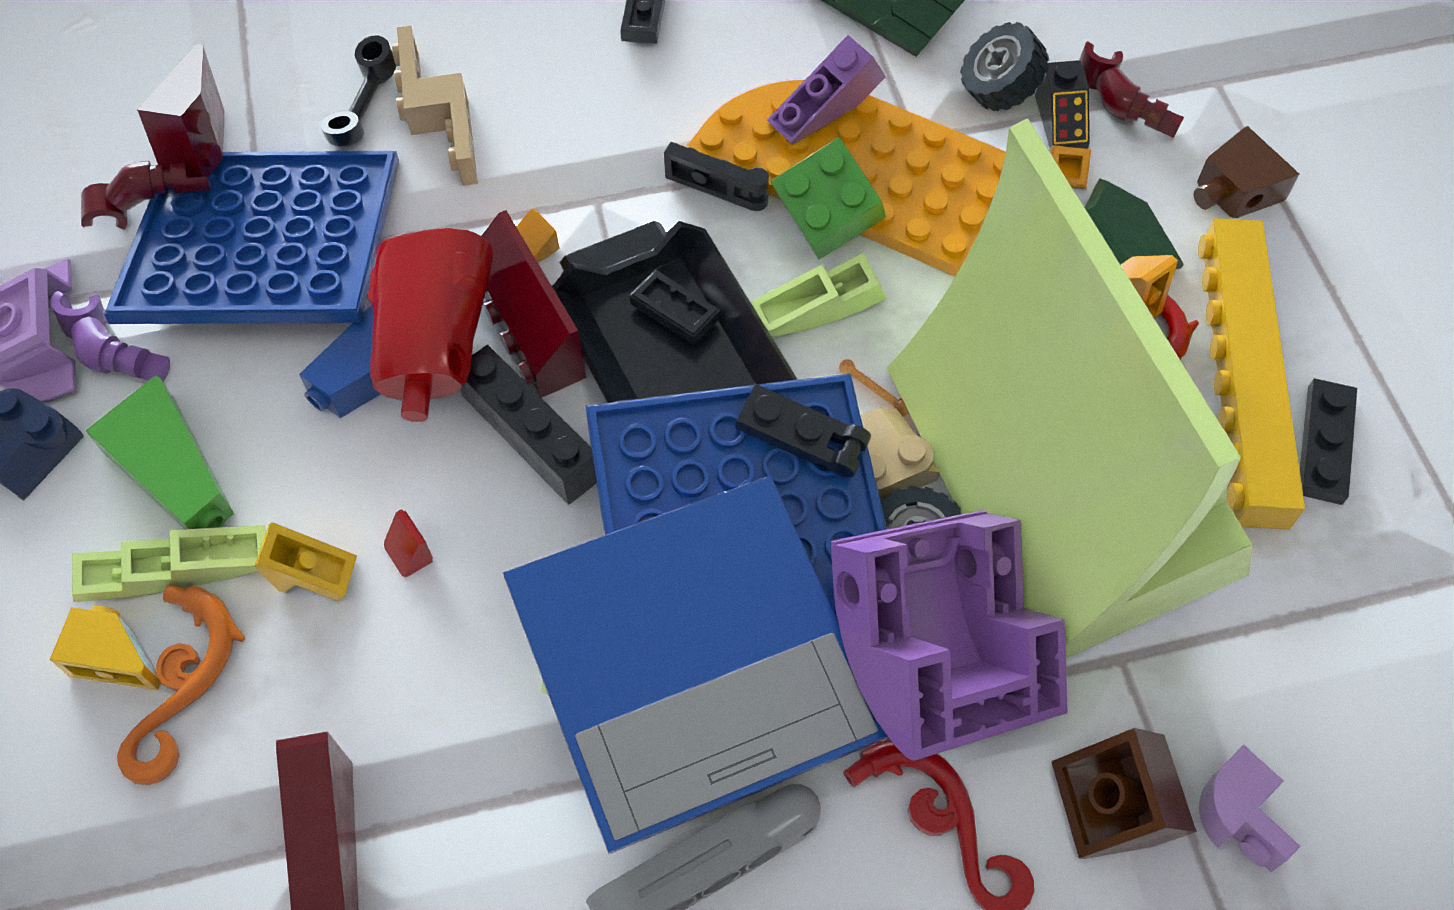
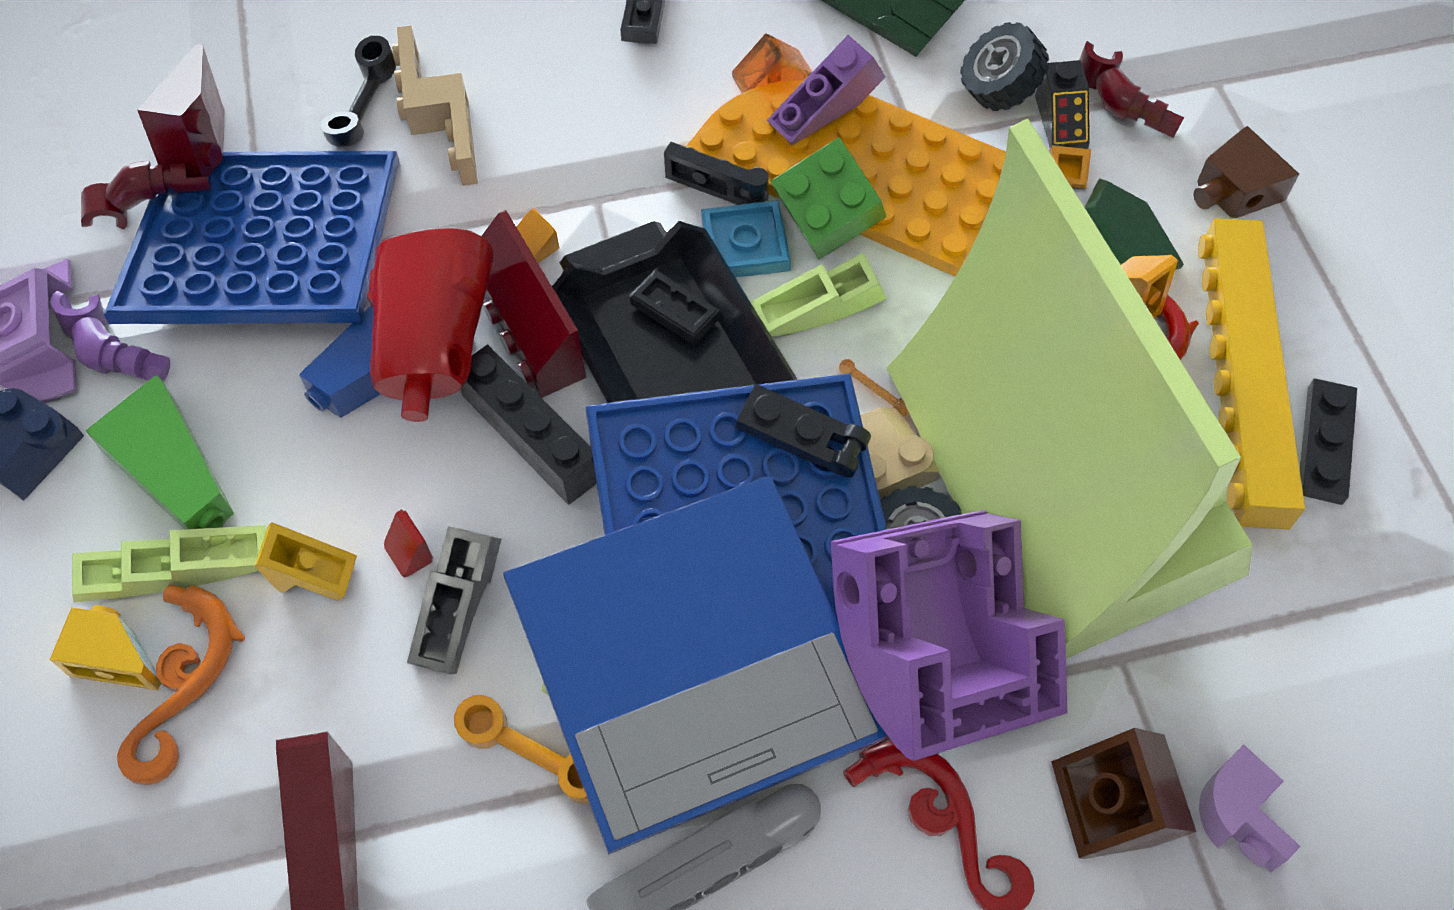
(452, 599): none -> black slope
(484, 725): none -> light orange piece
(749, 237): none -> dark azure tile
(770, 63): none -> clear orange slope

